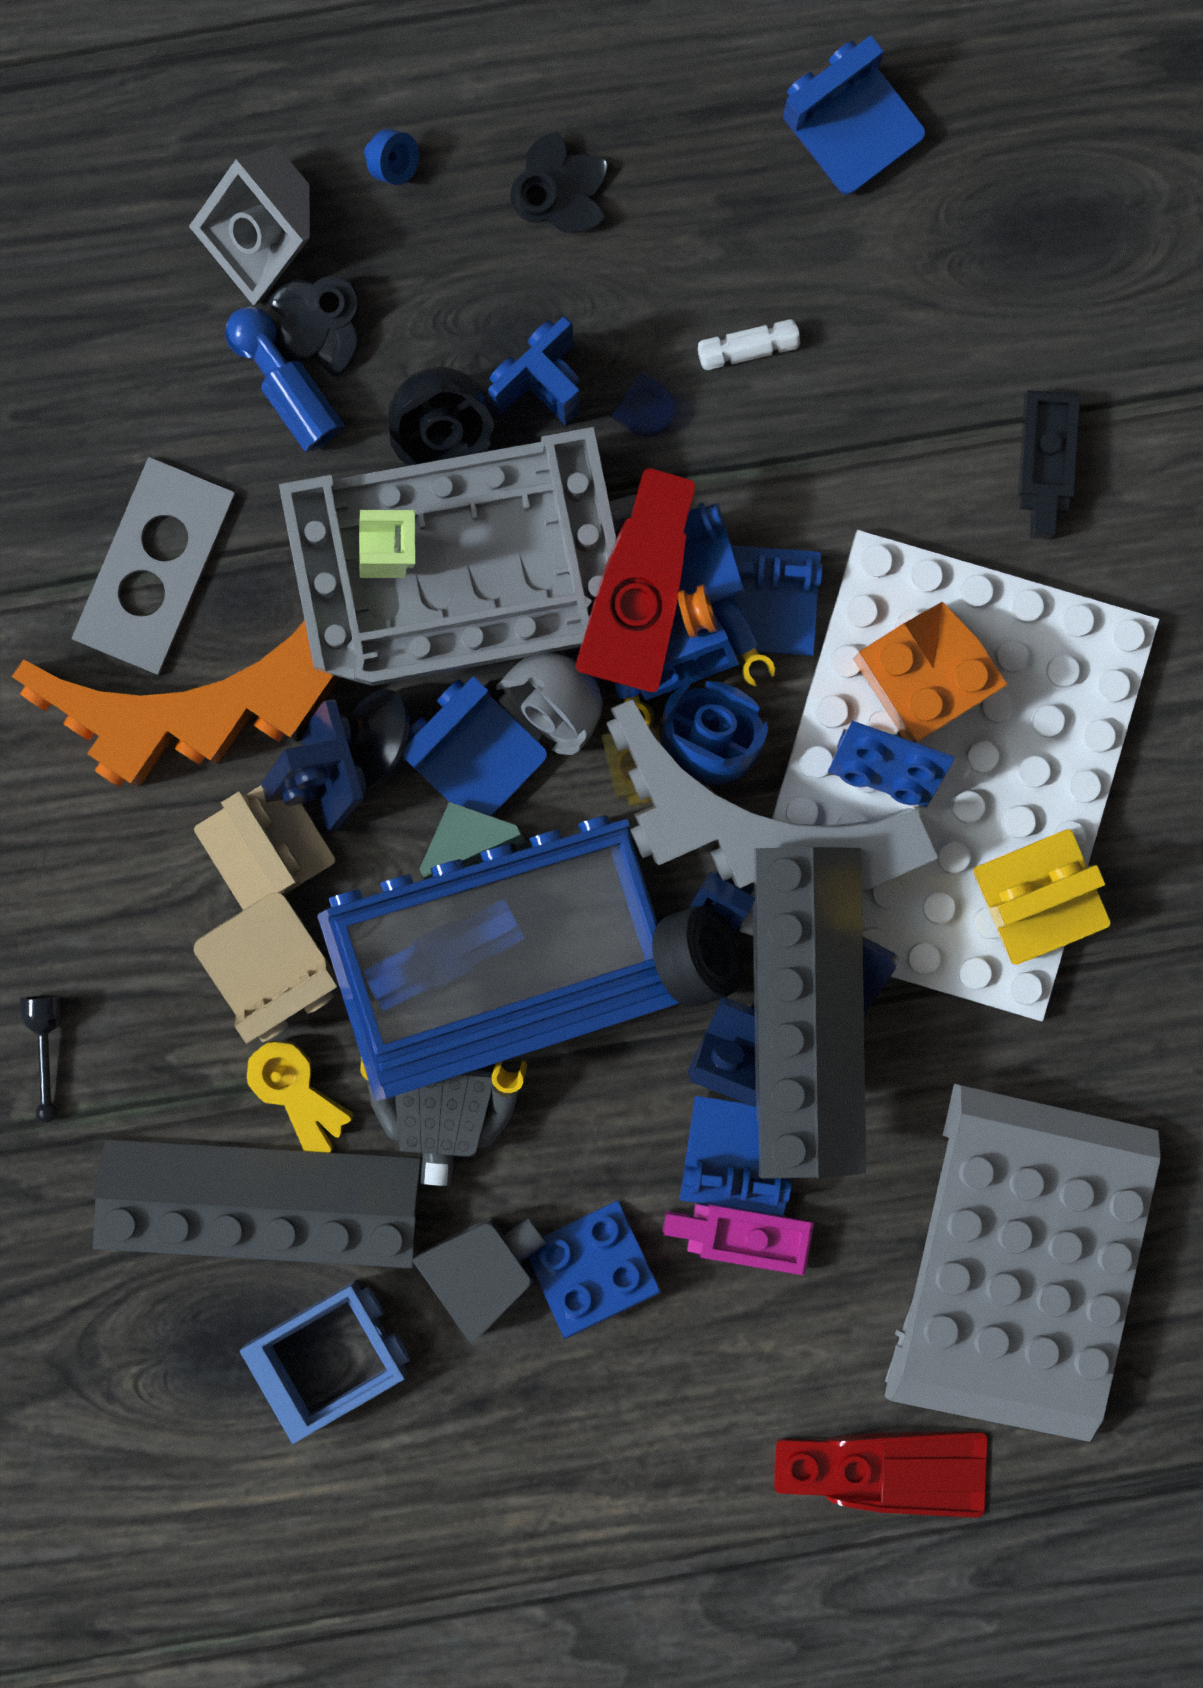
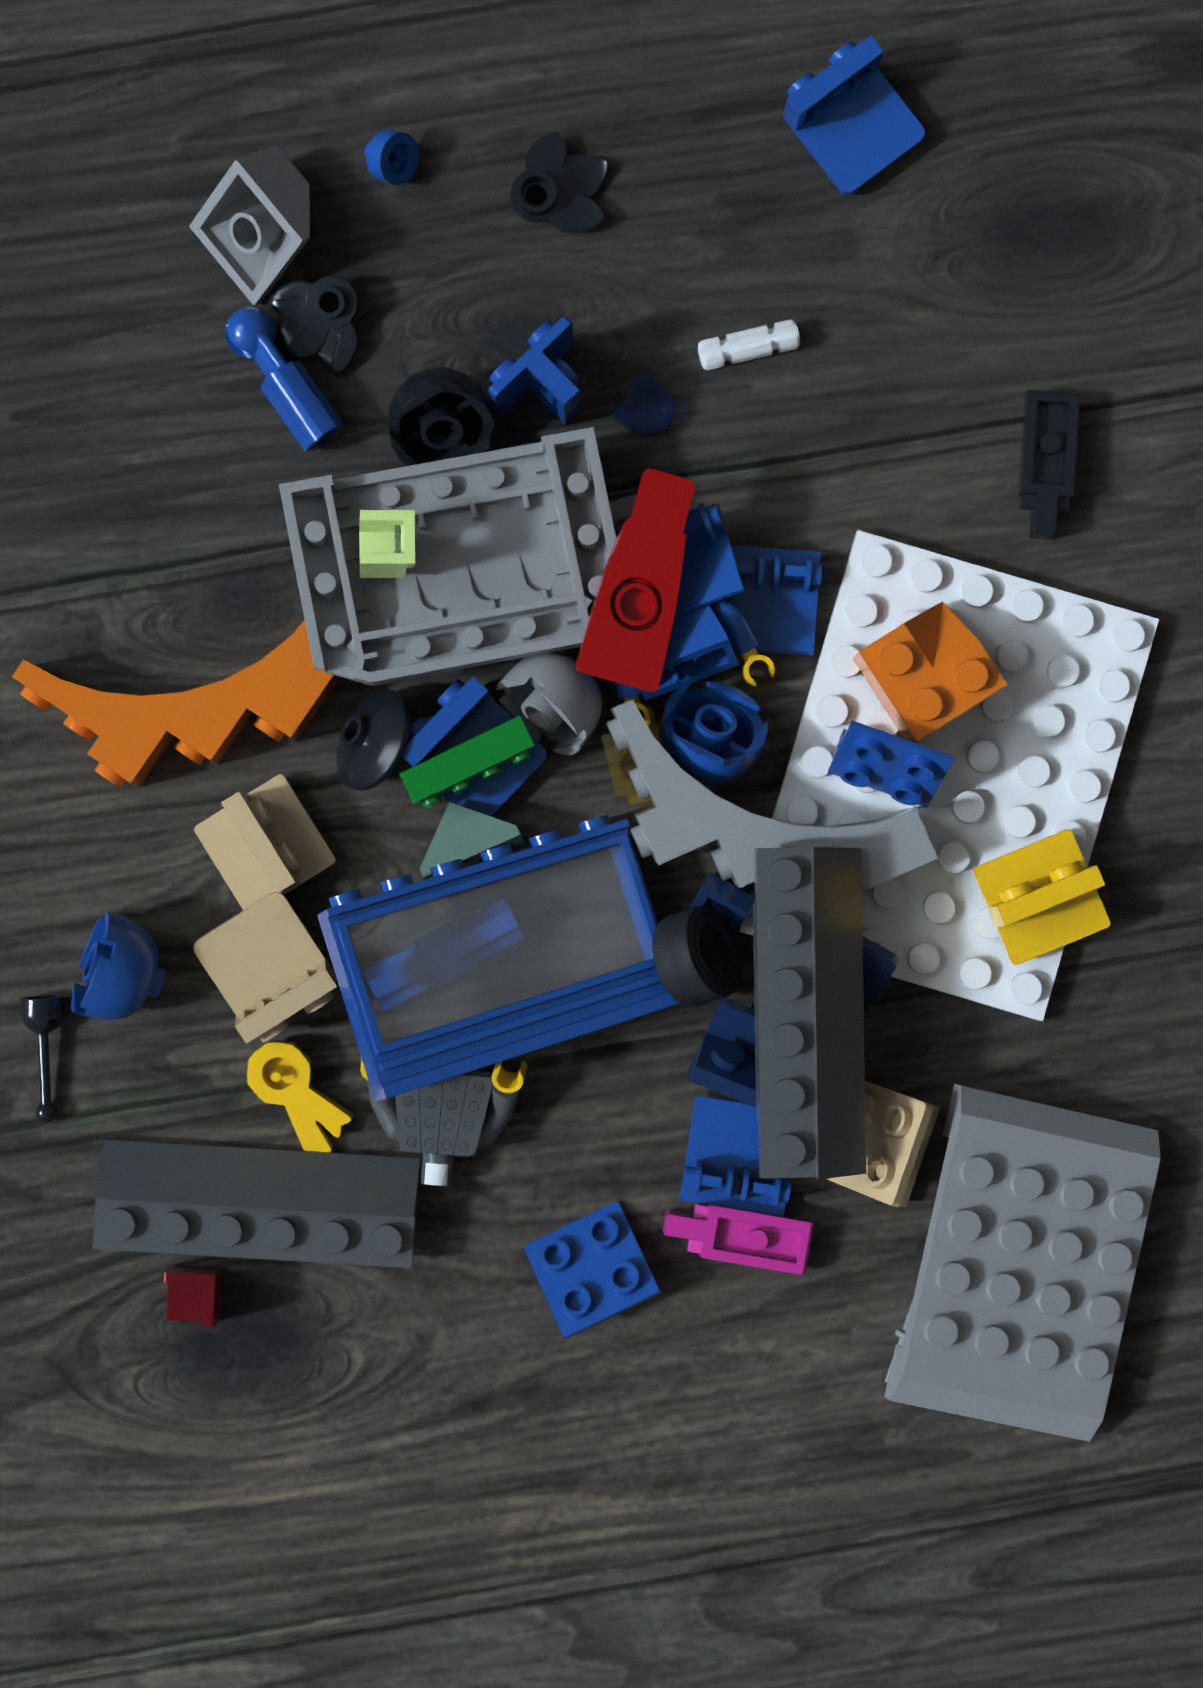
(118, 970): none -> blue cylinder
(158, 494): light grey piece -> none
(194, 1294): none -> dark red panel
(278, 1385): medium blue window -> none
(319, 767): dark blue bracket -> none
(468, 761): none -> green piece
(480, 1271): dark grey torso -> none
(697, 611): orange bush -> none
(889, 1471): red piece -> none
(895, 1145): none -> tan bracket

